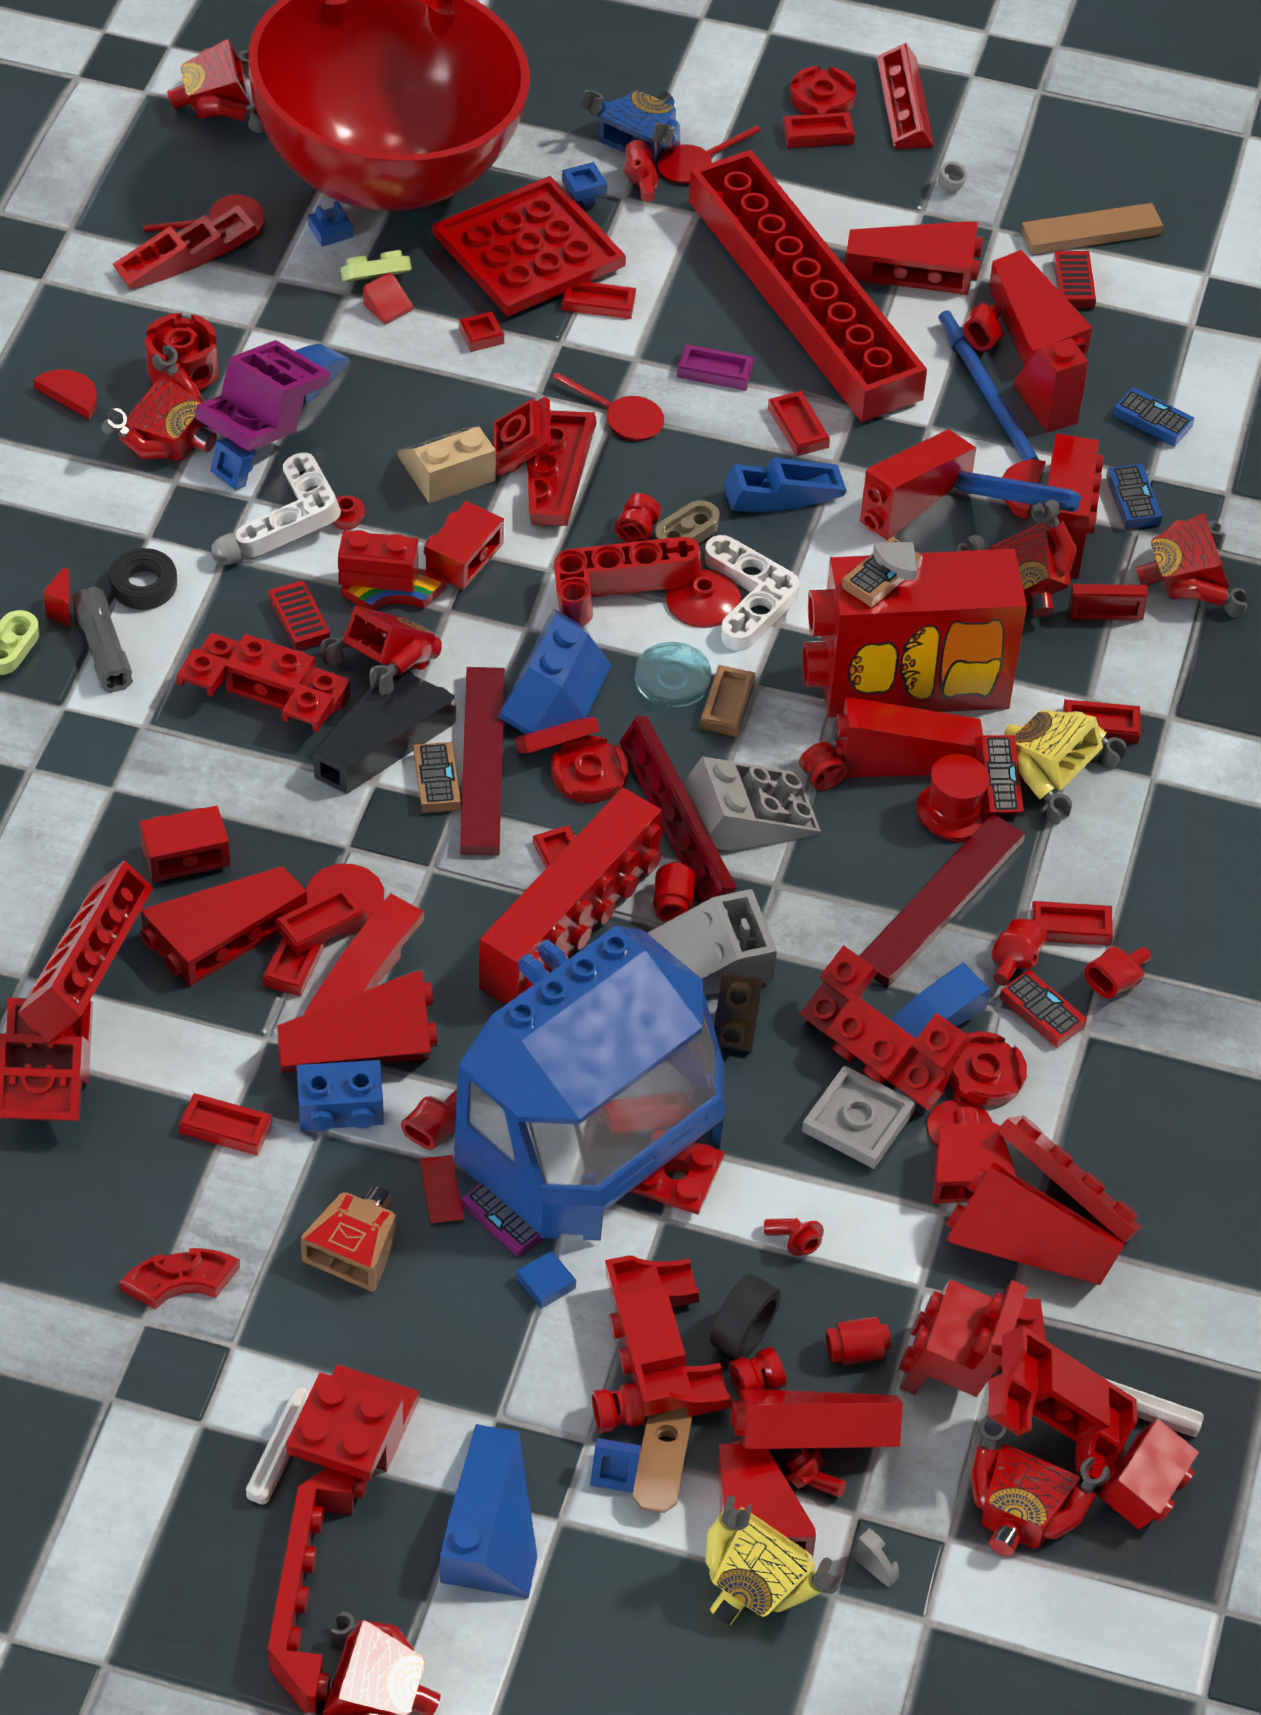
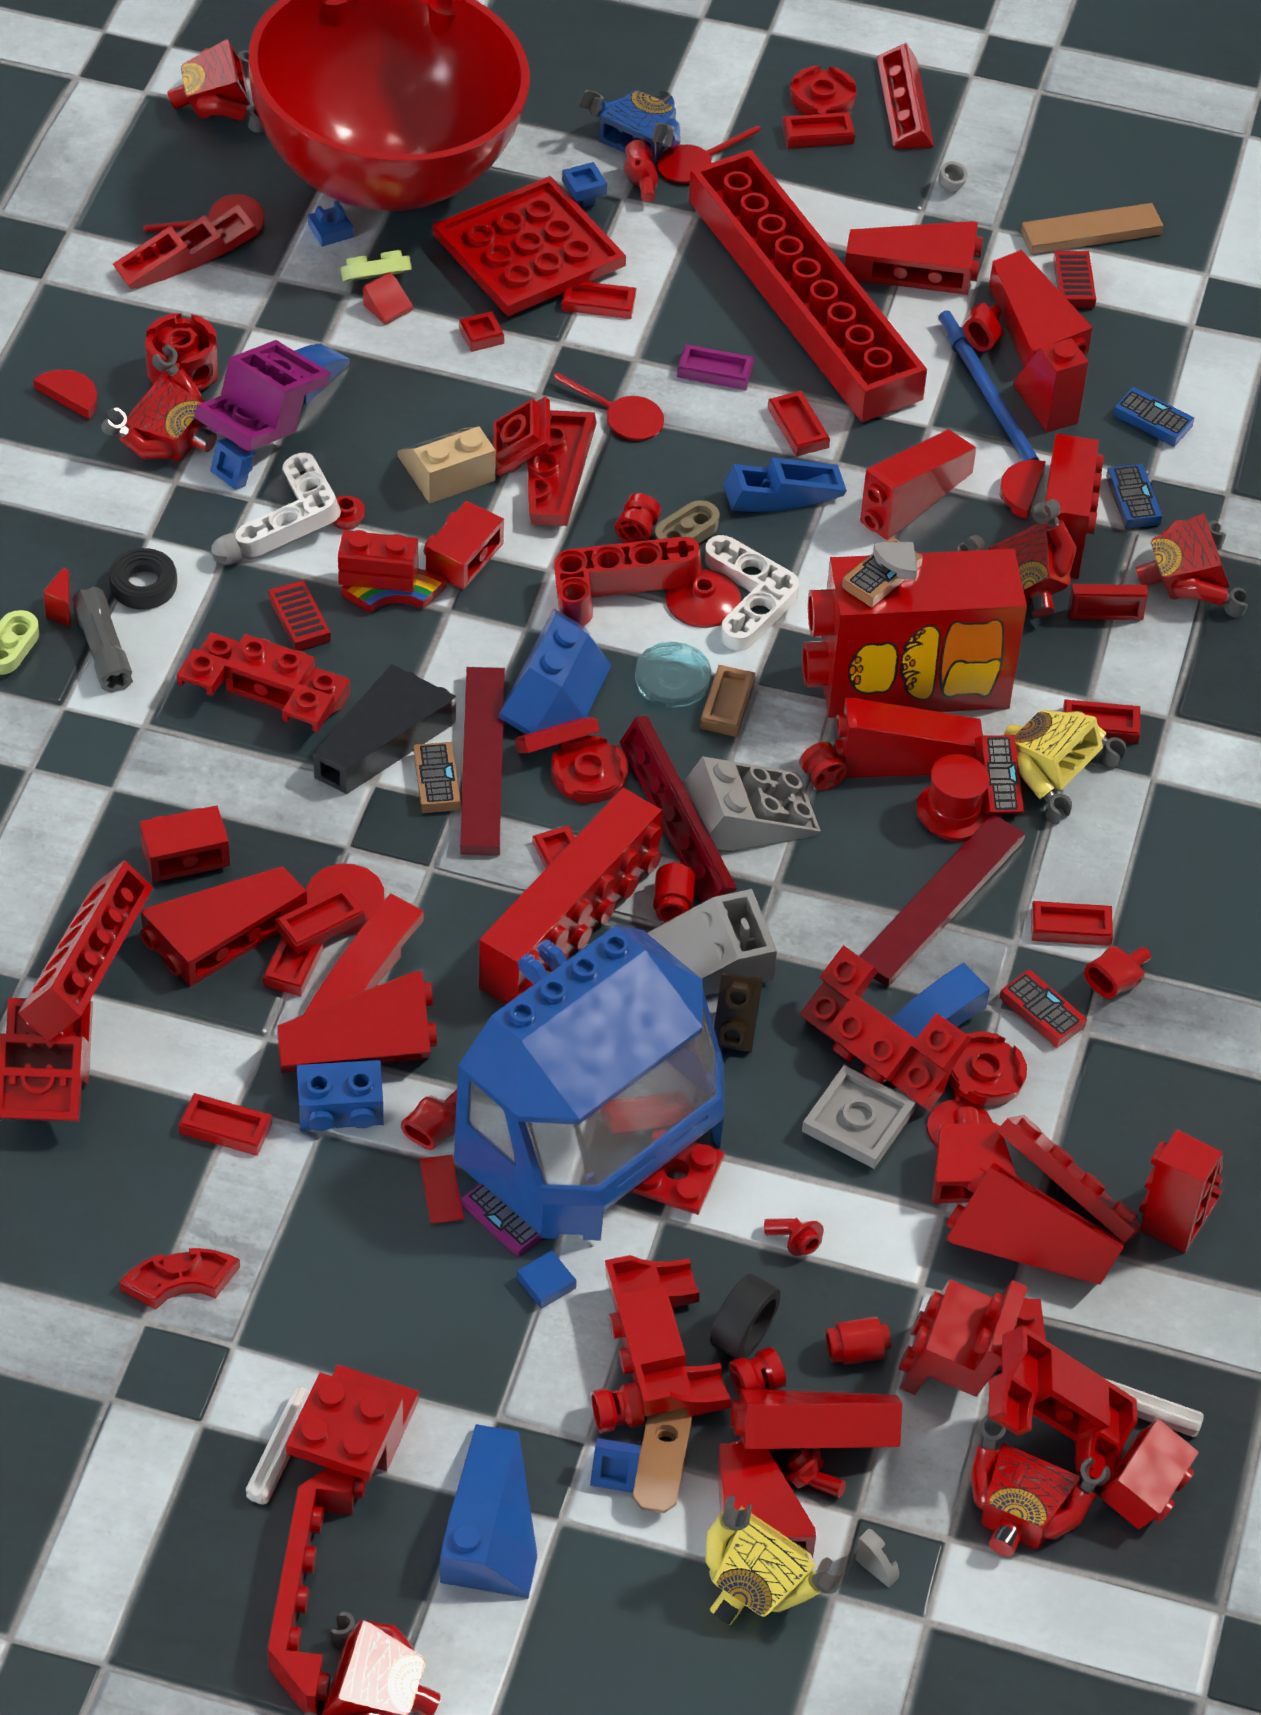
(353, 1238): medium nougat torso -> none
(387, 640): red torso -> none
(1016, 490): blue axle -> none
(1017, 948): red piece -> none
(1181, 1190): none -> red wedge

